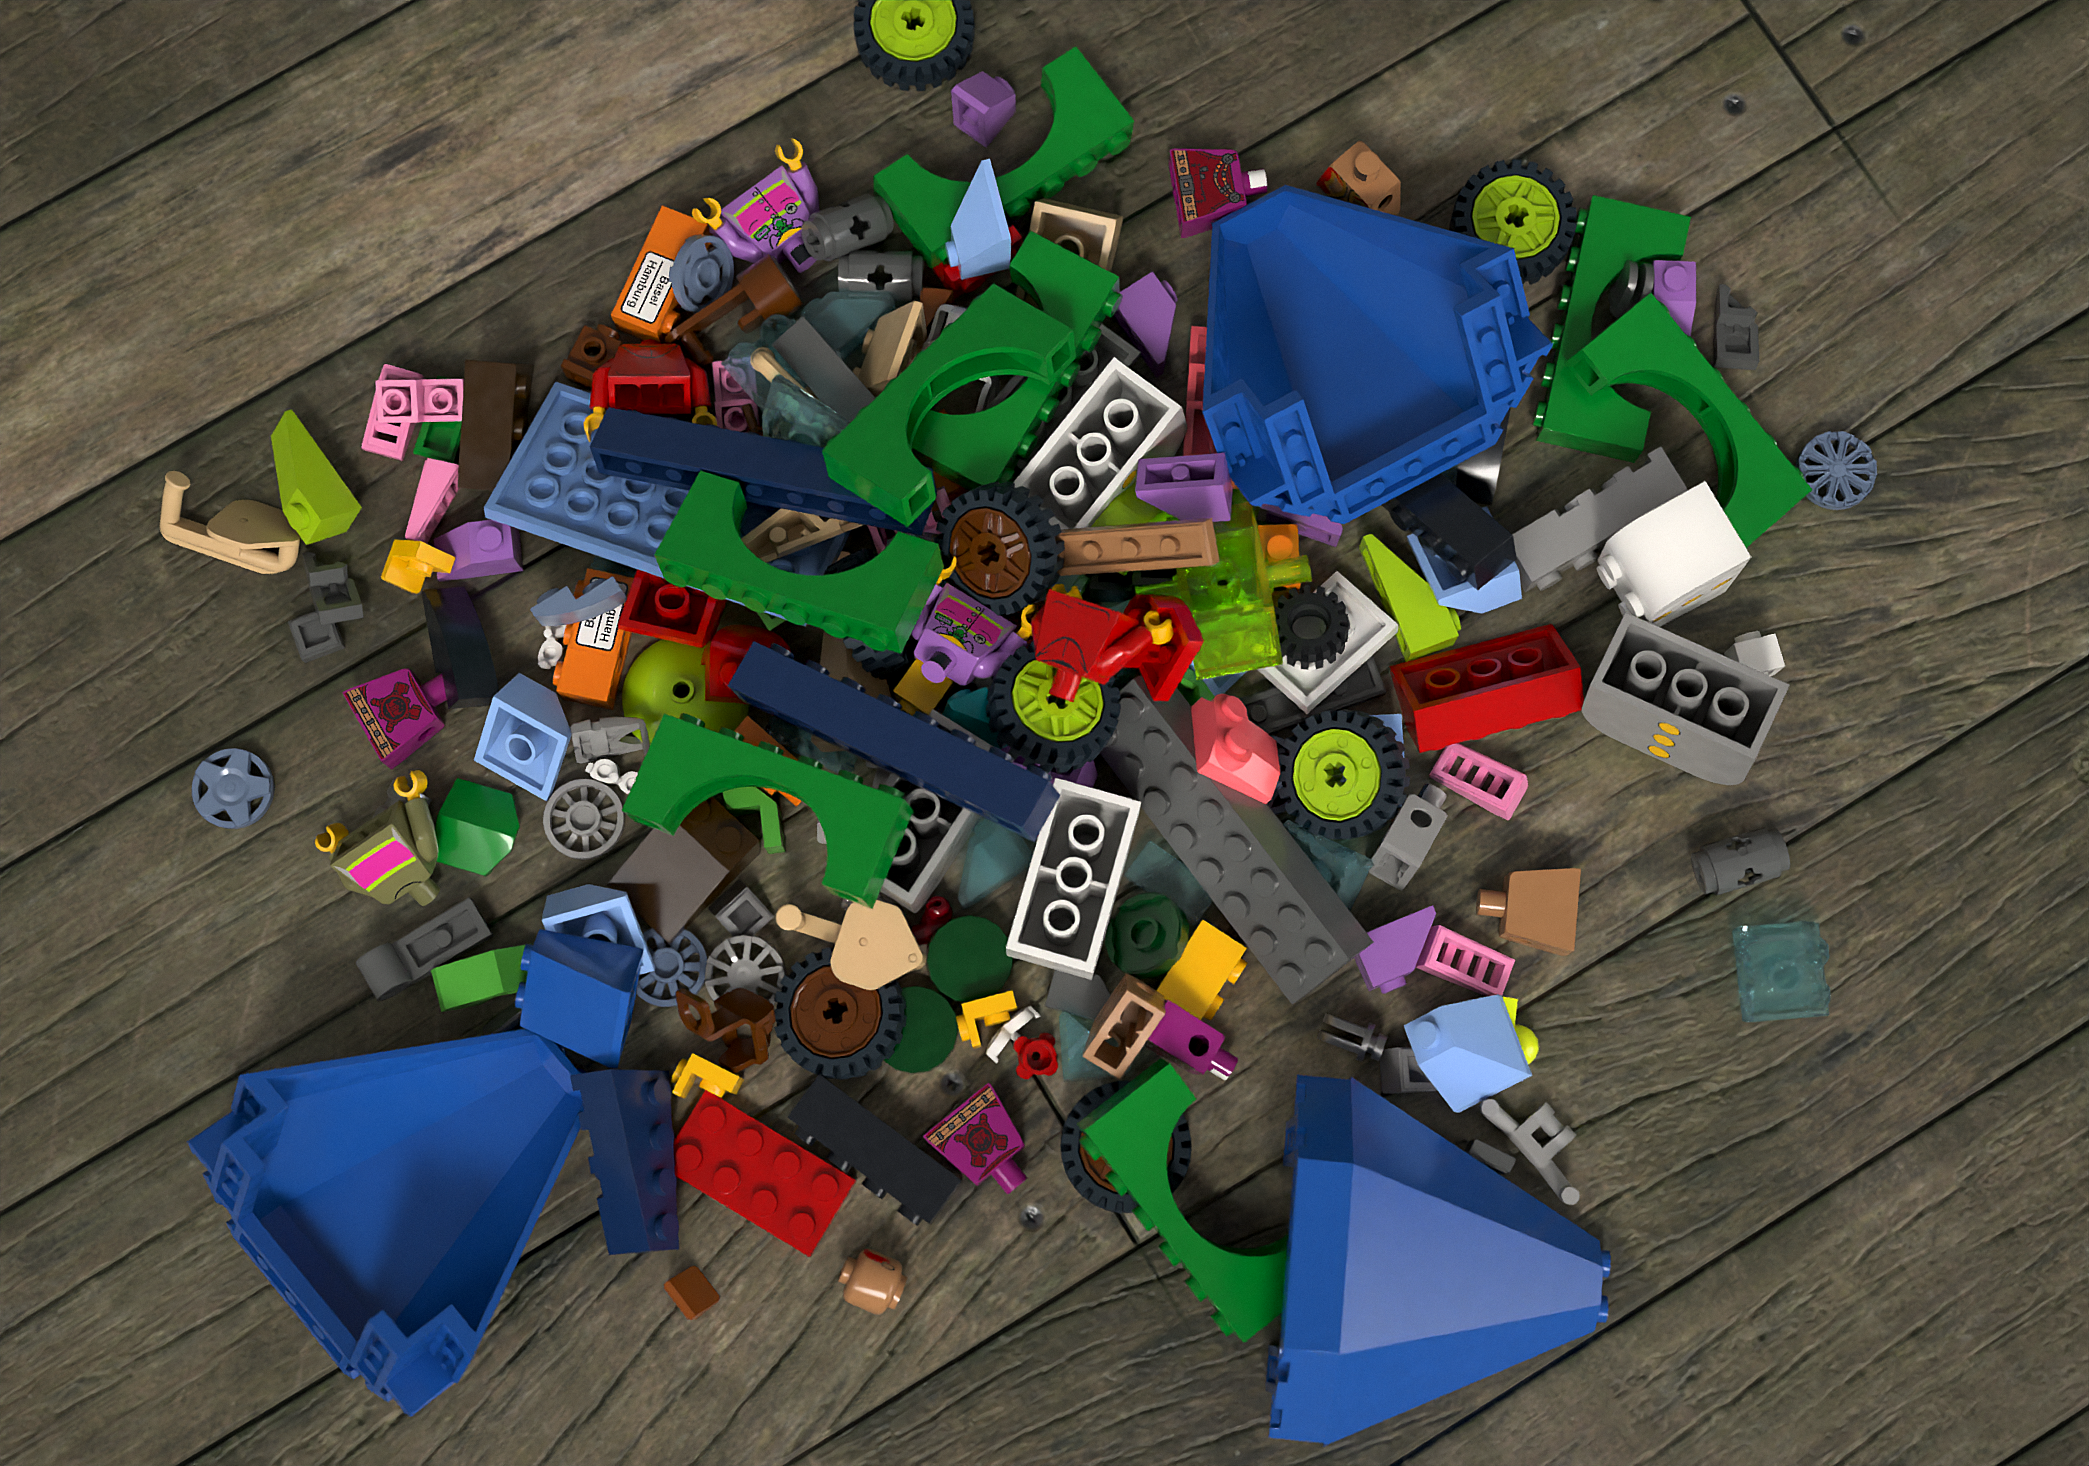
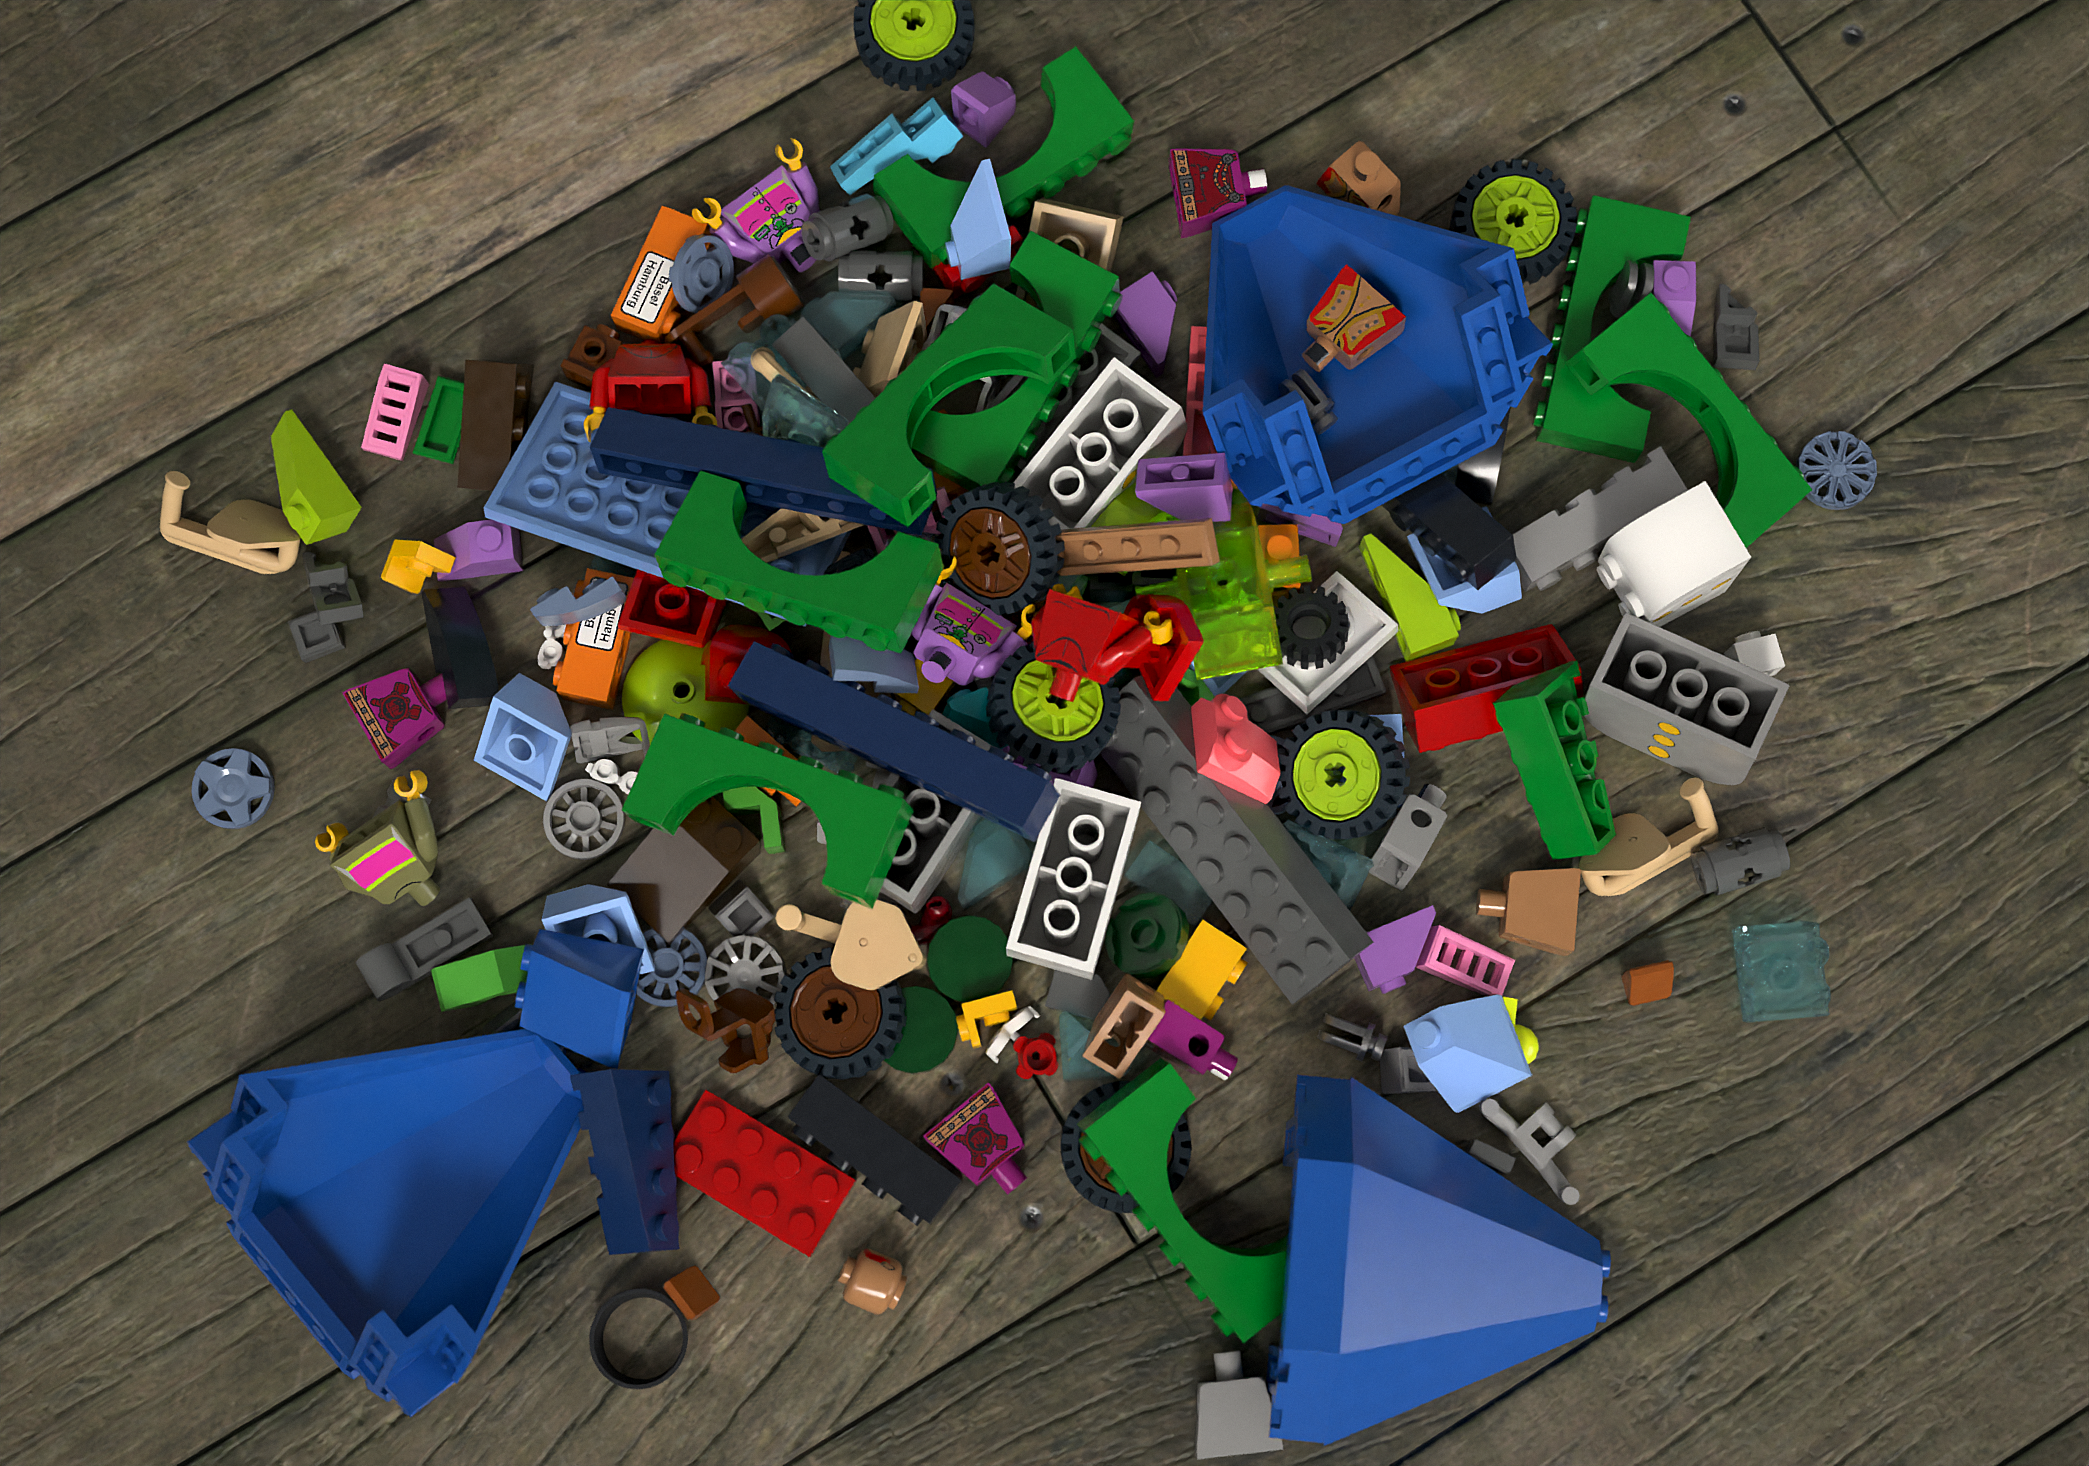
(419, 400): bright pink slope -> none
(433, 497): bright pink slope -> none
(476, 827): green slope -> none
(597, 1347): none -> black tyre
(713, 1077): yellow bracket -> none
(886, 669): none -> sand blue slope
(923, 135): none -> medium azure slope
(1232, 1412): none -> light grey torso
(1314, 399): none -> flat silver arm
(1350, 323): none -> torso
(1488, 800): bright pink slope -> none
(1557, 761): none -> green wedge
(1644, 851): none -> tan piece
(1648, 982): none -> dark orange slope

